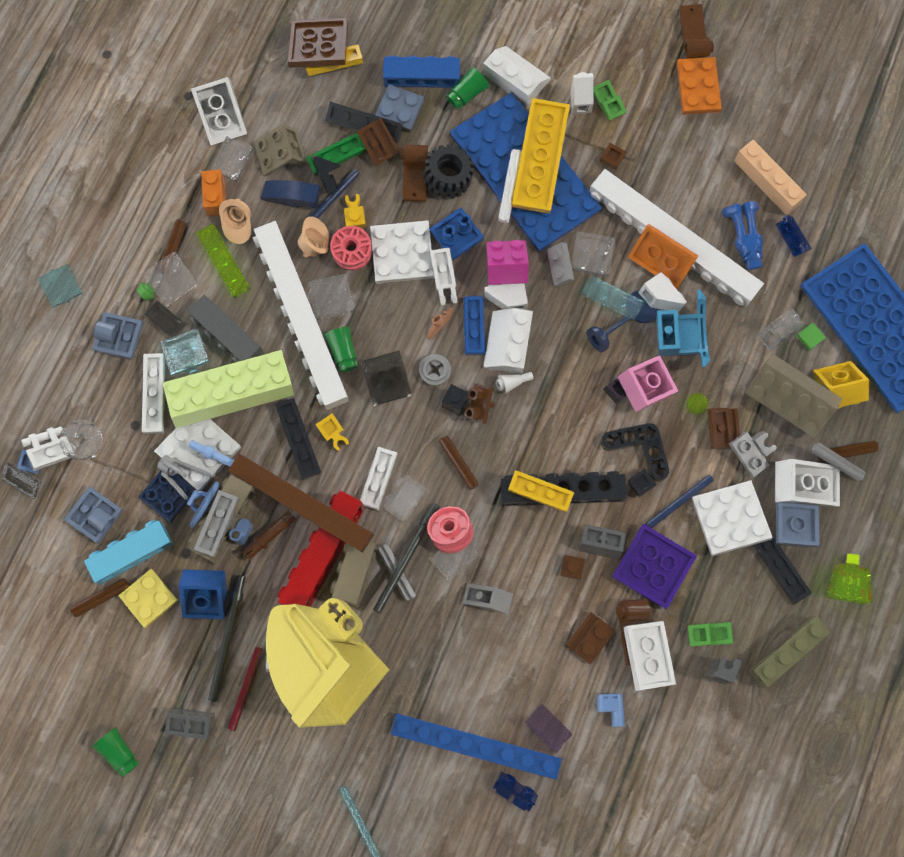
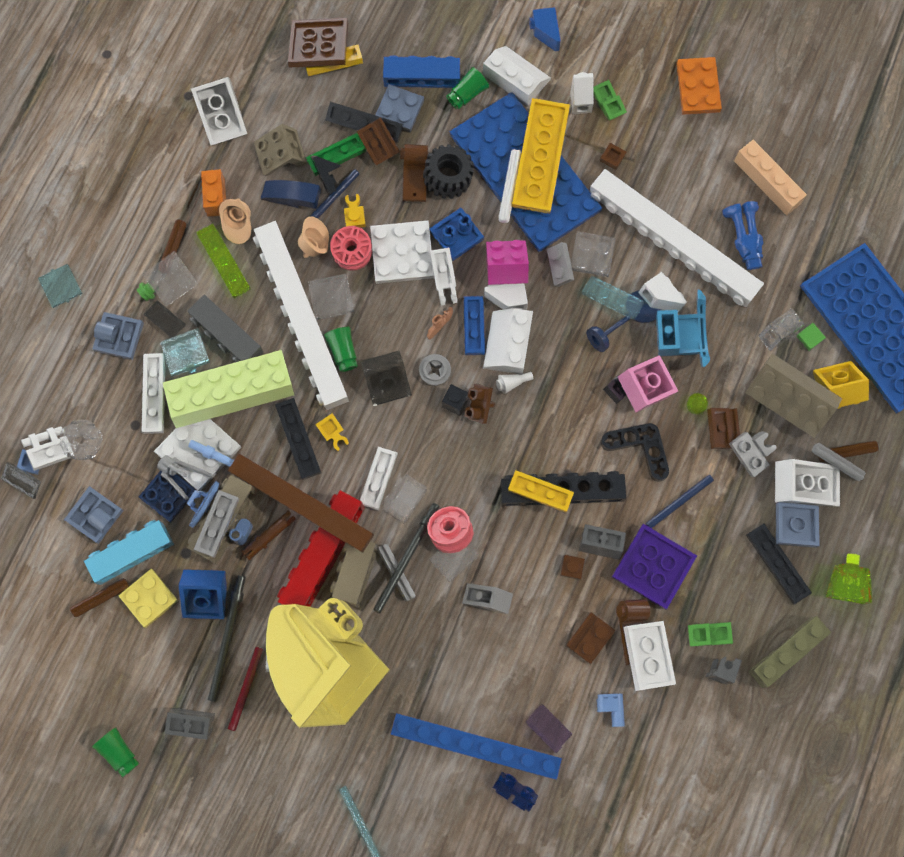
(232, 158): clear plate -> none
(458, 462): reddish brown axle -> none
(546, 27): none -> blue slope
(641, 482): black plate -> none
(662, 254): orange plate -> none
(693, 32): reddish brown door -> none
(731, 518): white plate -> none
(793, 236): clear blue hinge -> none

